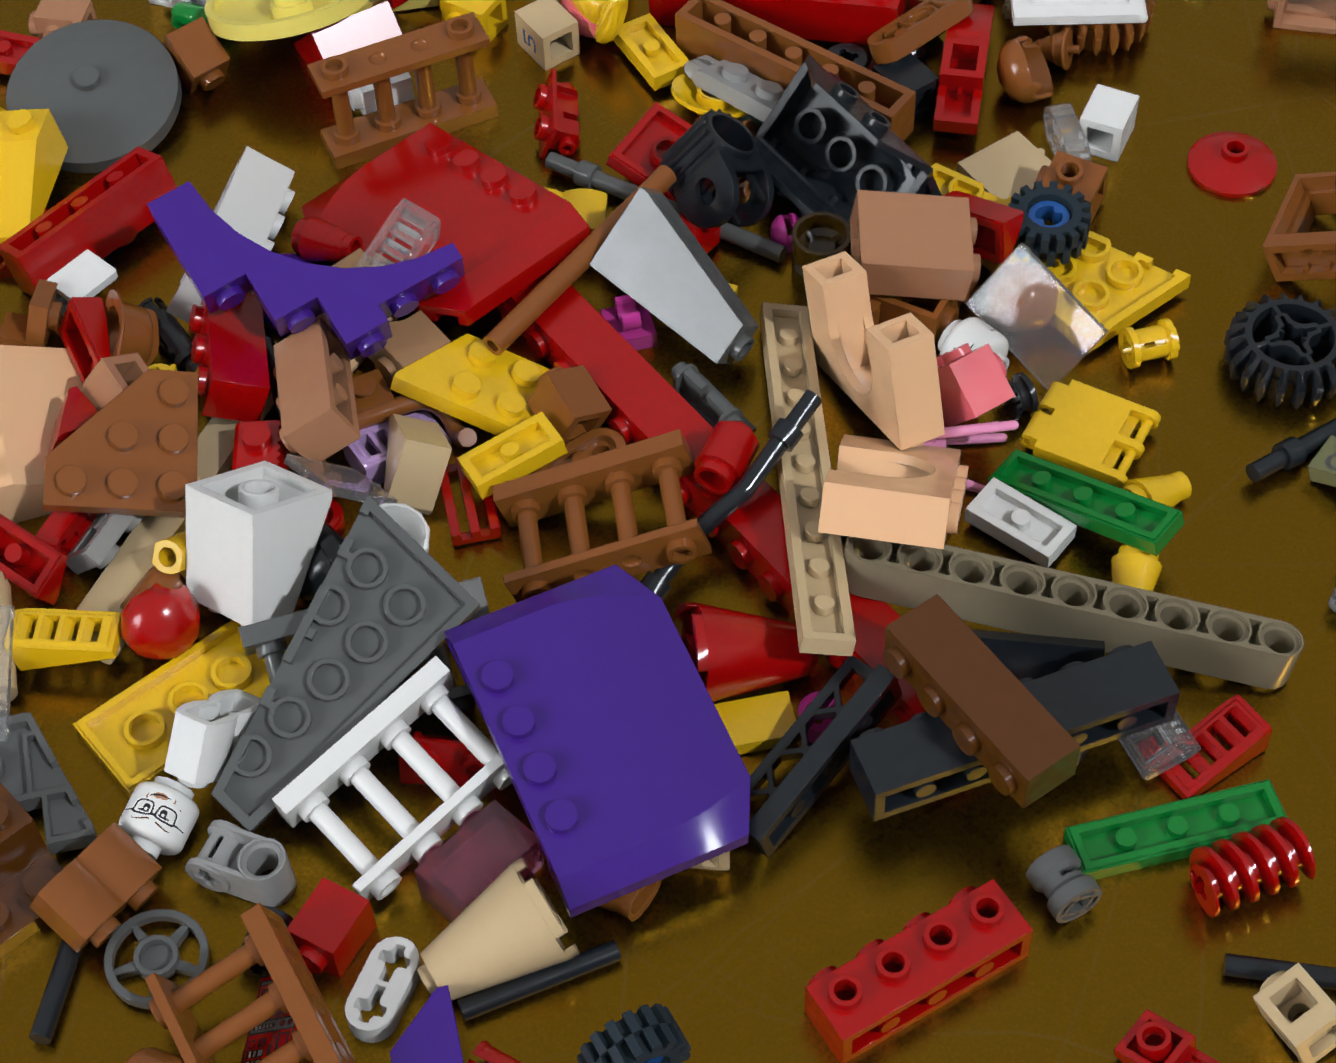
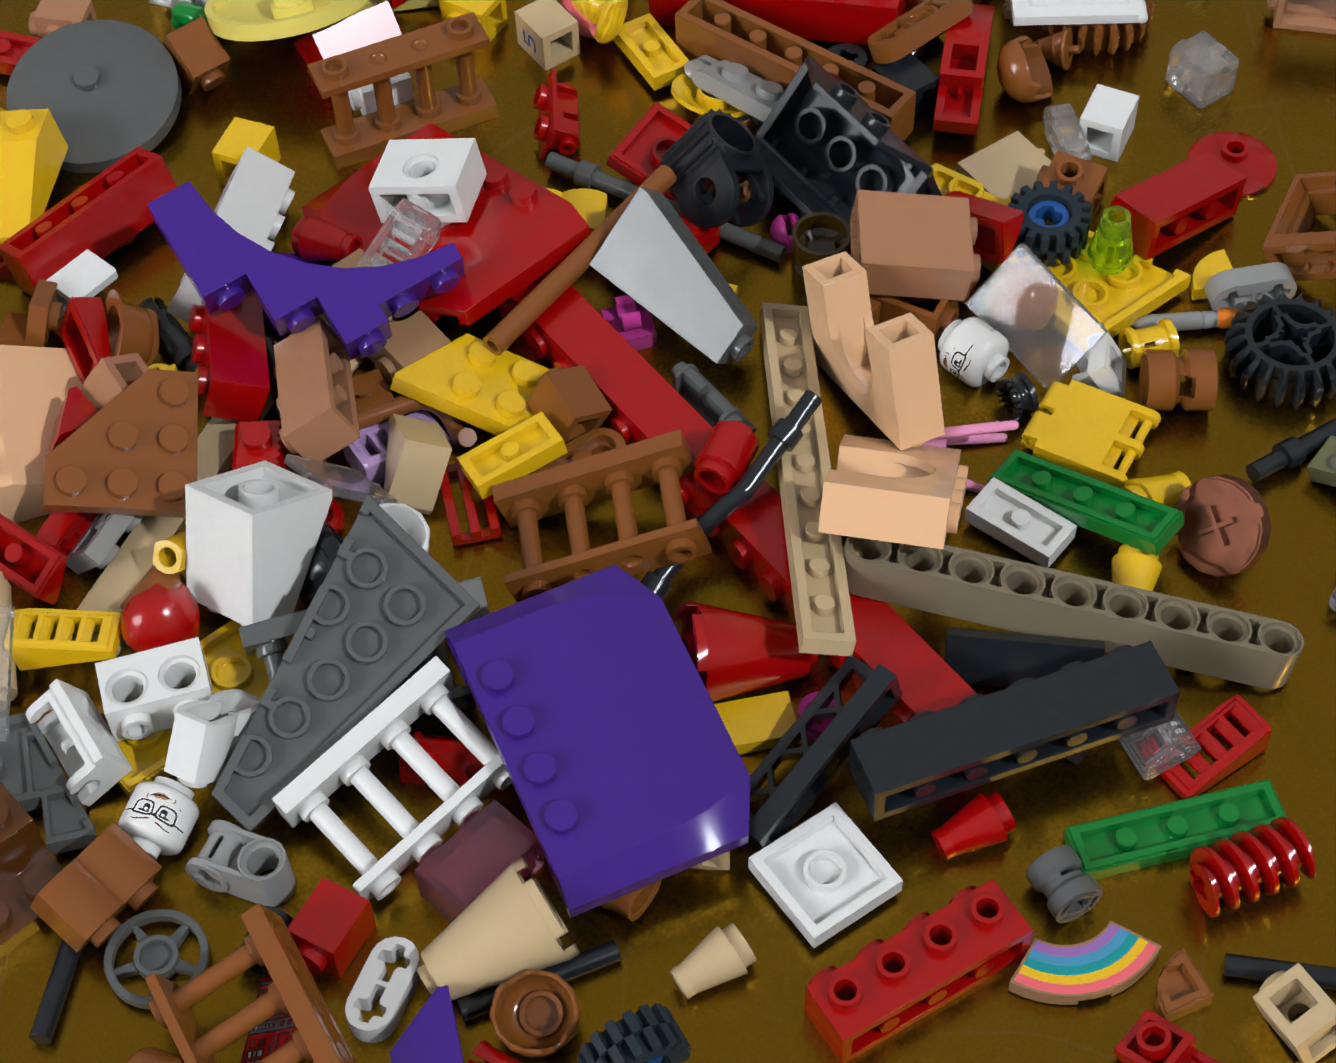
(79, 741): none -> white hinge
(154, 682): none -> white brick
(236, 139): none -> yellow brick
(431, 173): none -> white brick
(535, 1013): none -> dark orange hair
(714, 961): none -> tan cone
(825, 874): none -> white plate
(971, 383): coral brick -> none
(976, 826): none -> red cone
(980, 702): reddish brown brick -> none
(1084, 969): none -> tile
(1104, 367): none -> white tile
(1112, 242): none -> clear neon green cone
(1161, 383): none -> dark orange wheel
(1180, 203): none -> red brick
(1181, 988): none -> dark orange tile
(1191, 320): none -> light grey piece
(1201, 69): none -> clear brick
(1205, 269): none -> yellow tile
(1223, 525): none -> copper tile
(1244, 284): none -> light grey beam

